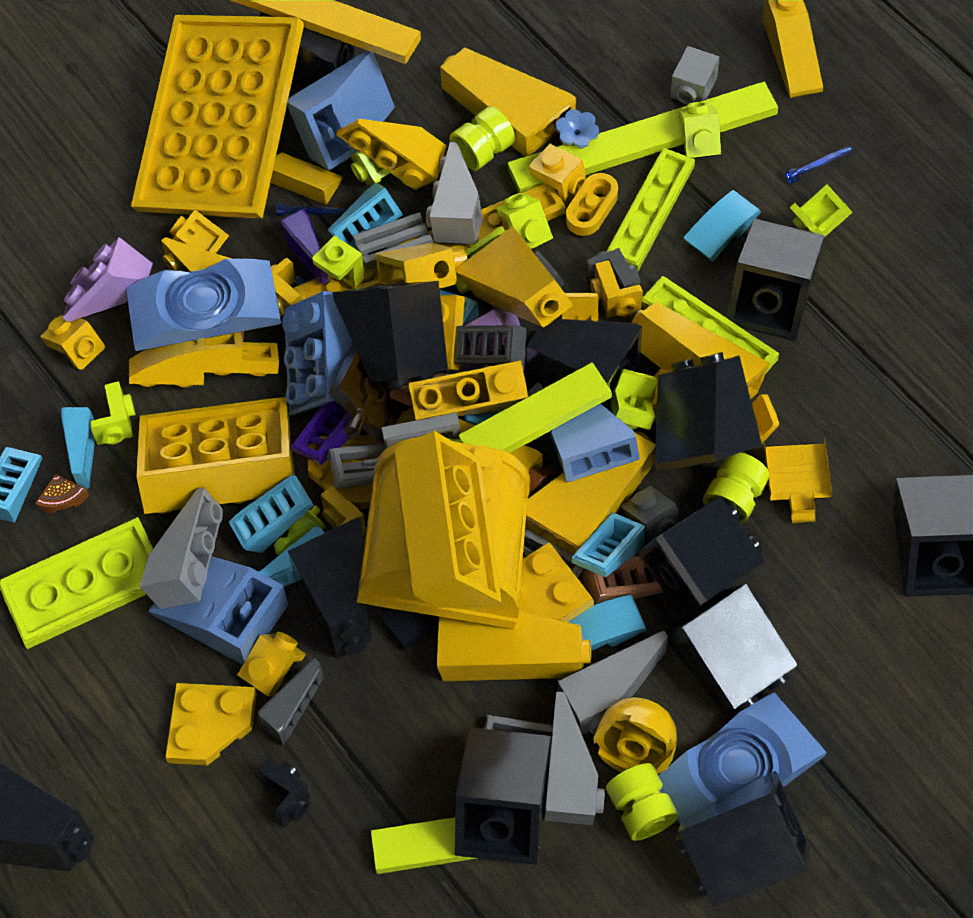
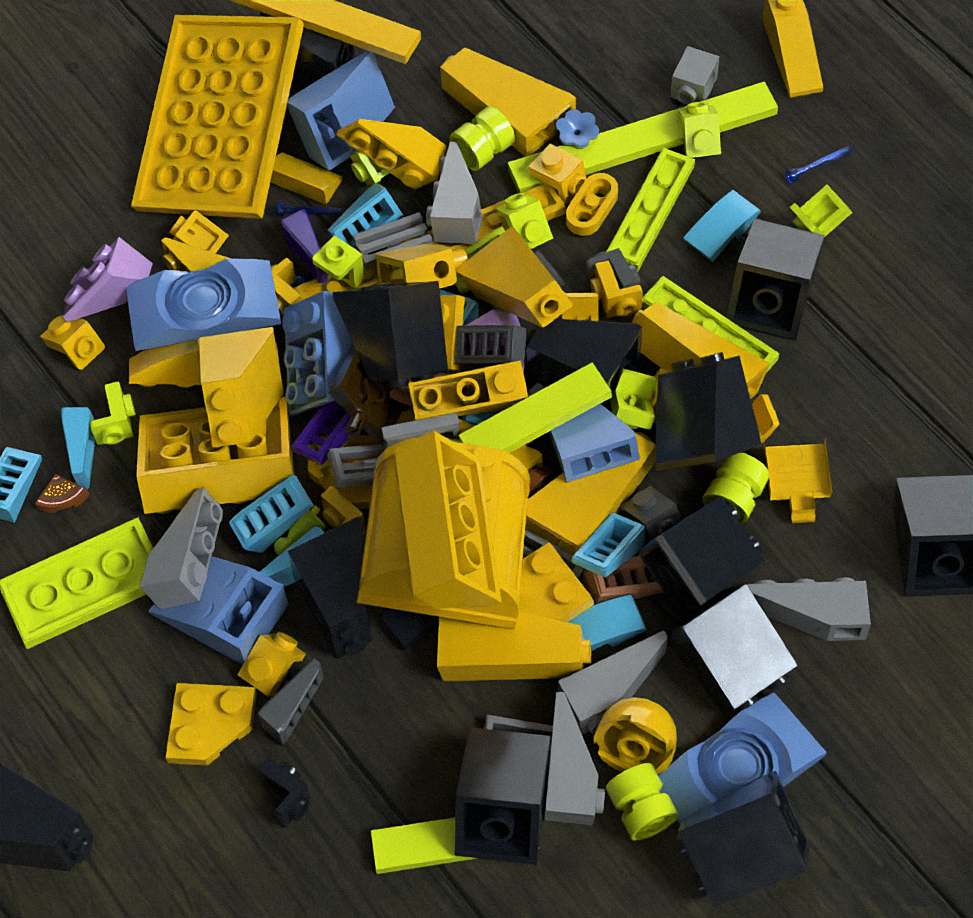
(239, 383): none -> yellow slope
(822, 609): none -> light grey slope

